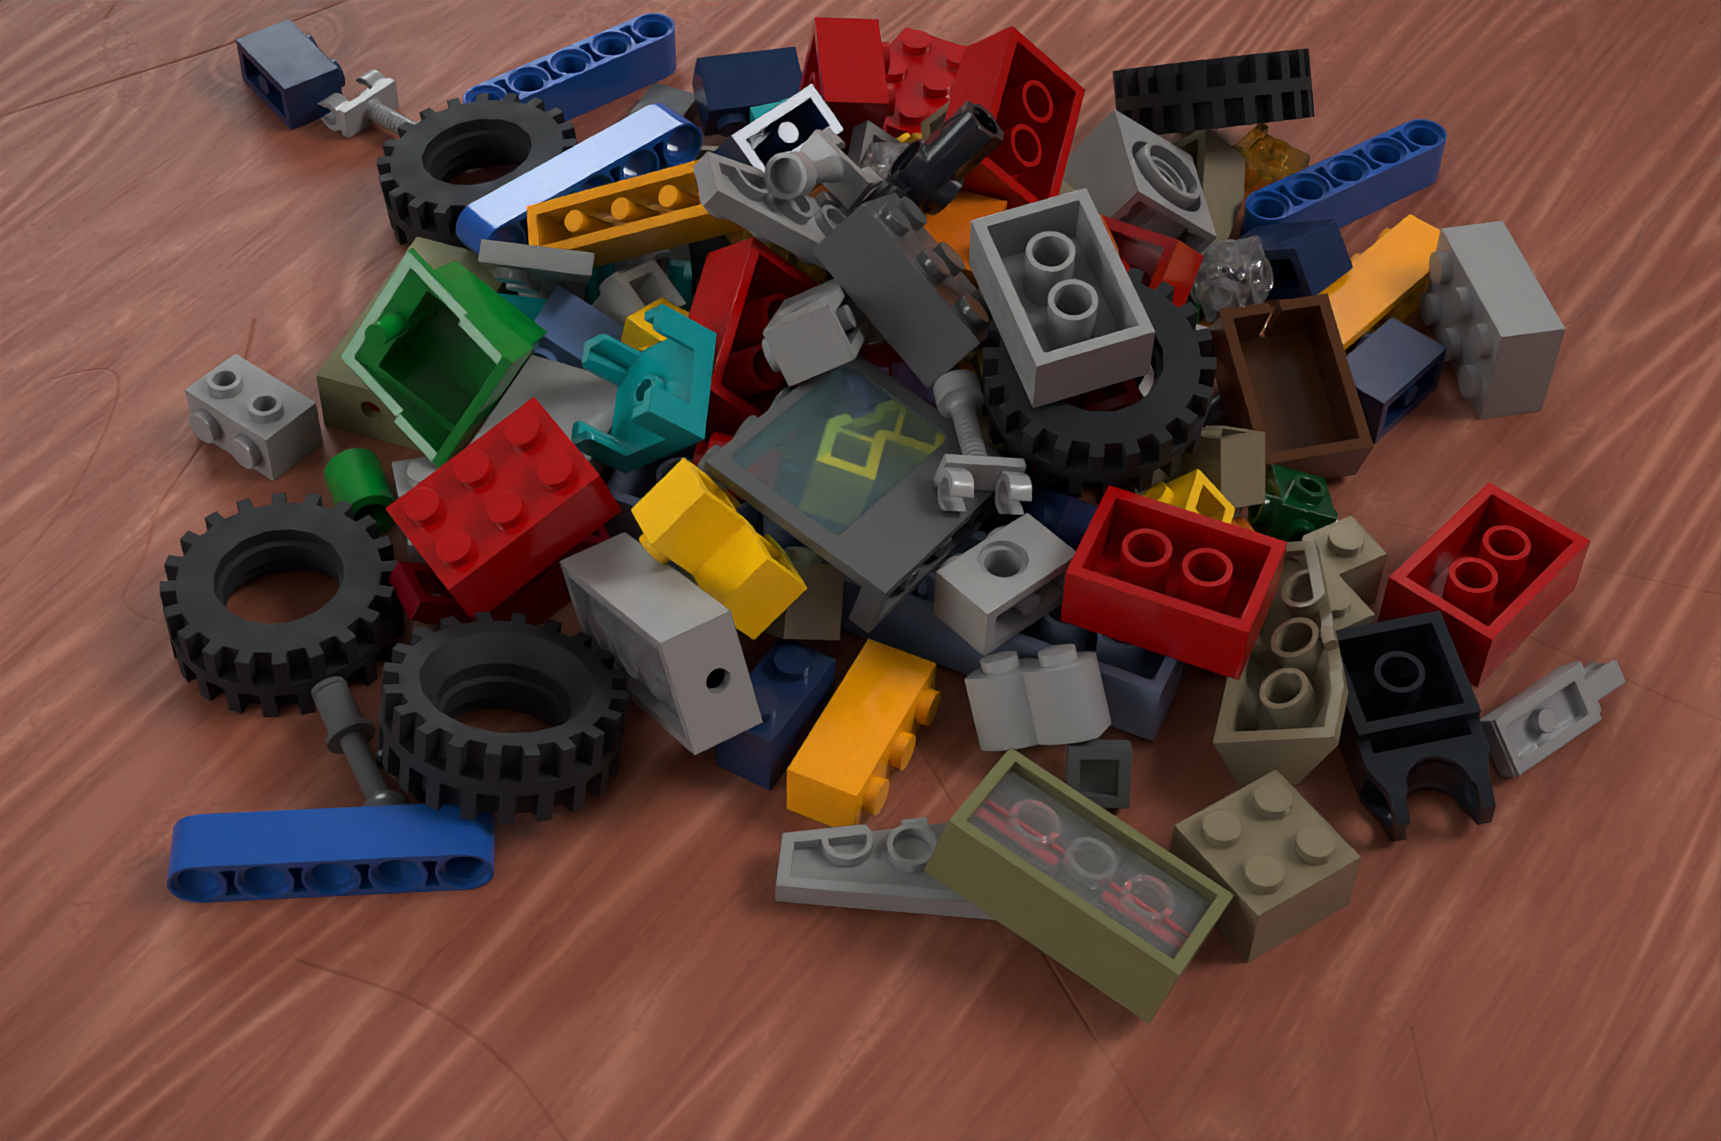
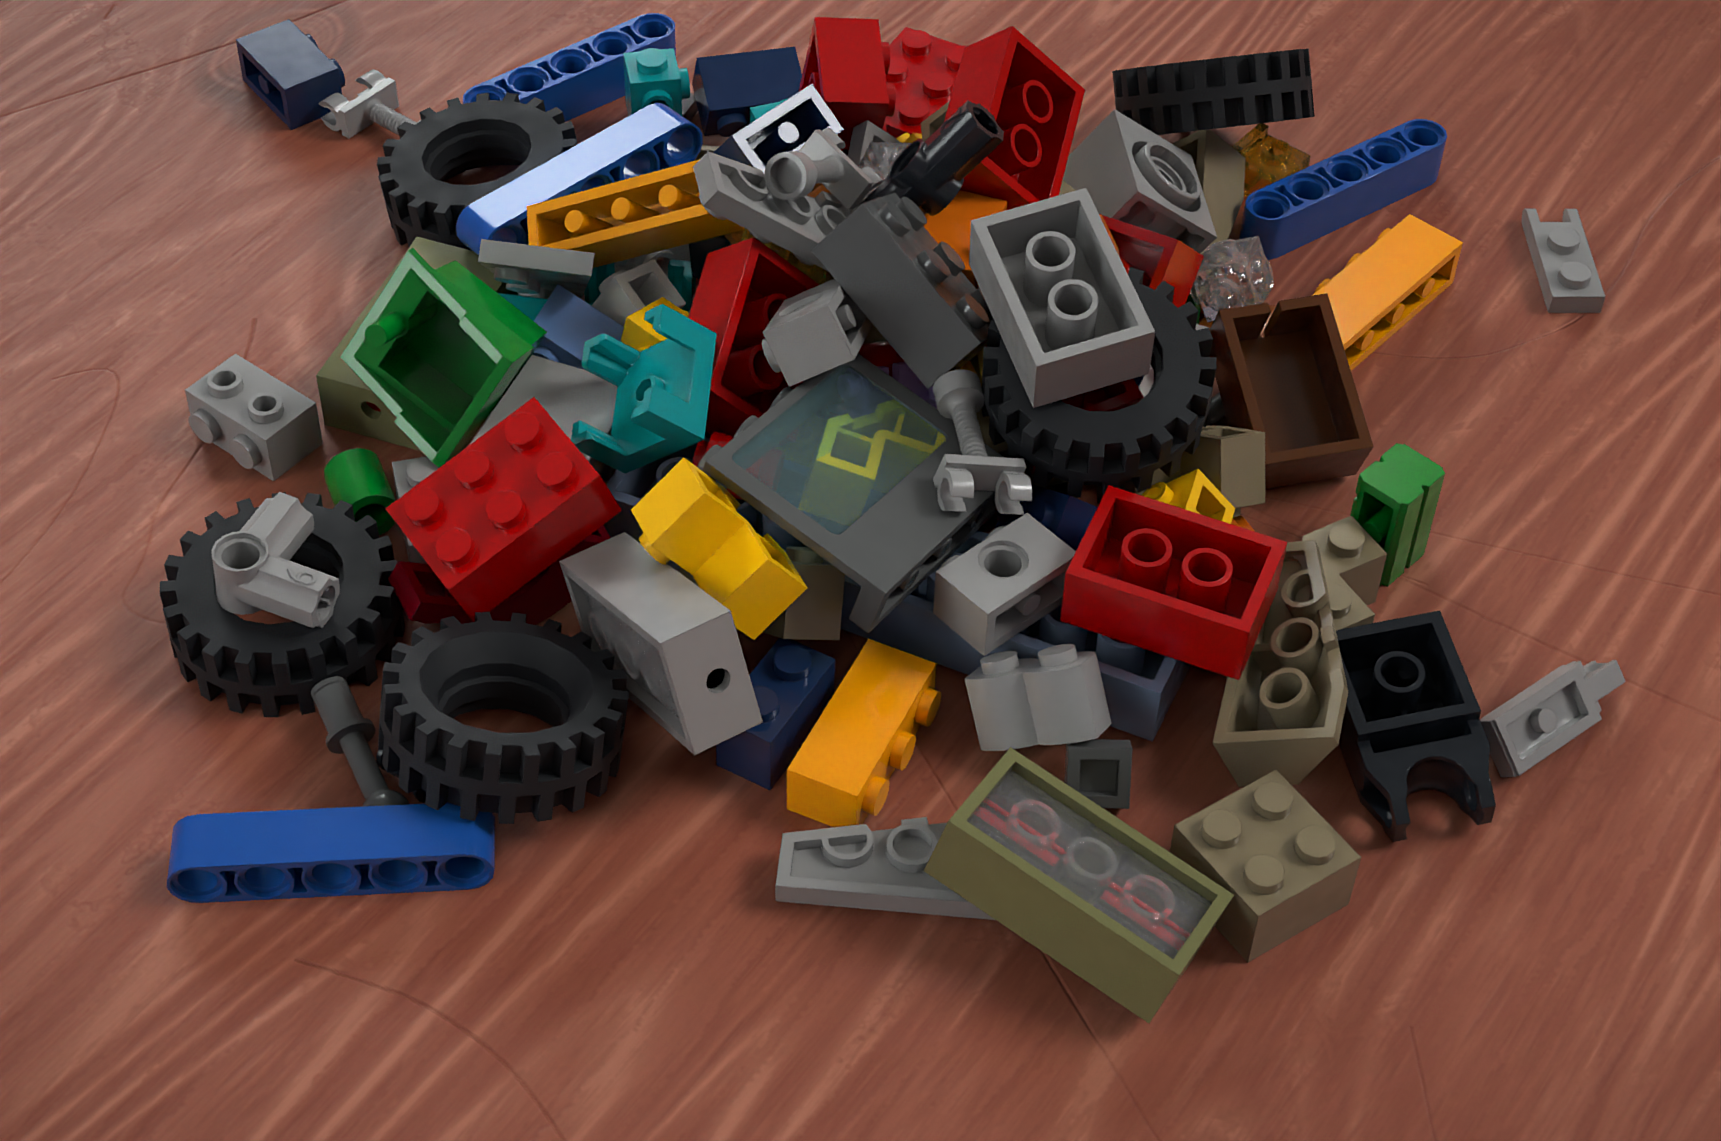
(256, 571): none -> light grey piece
(654, 78): none -> teal brick
(1293, 505): dark green brick -> none
(1302, 256): dark blue brick -> none
(1394, 373): dark blue brick -> none
(1398, 506): none -> green brick
(1490, 575): red brick -> none
(1491, 319): light grey brick -> none
(1563, 263): none -> light grey hinge

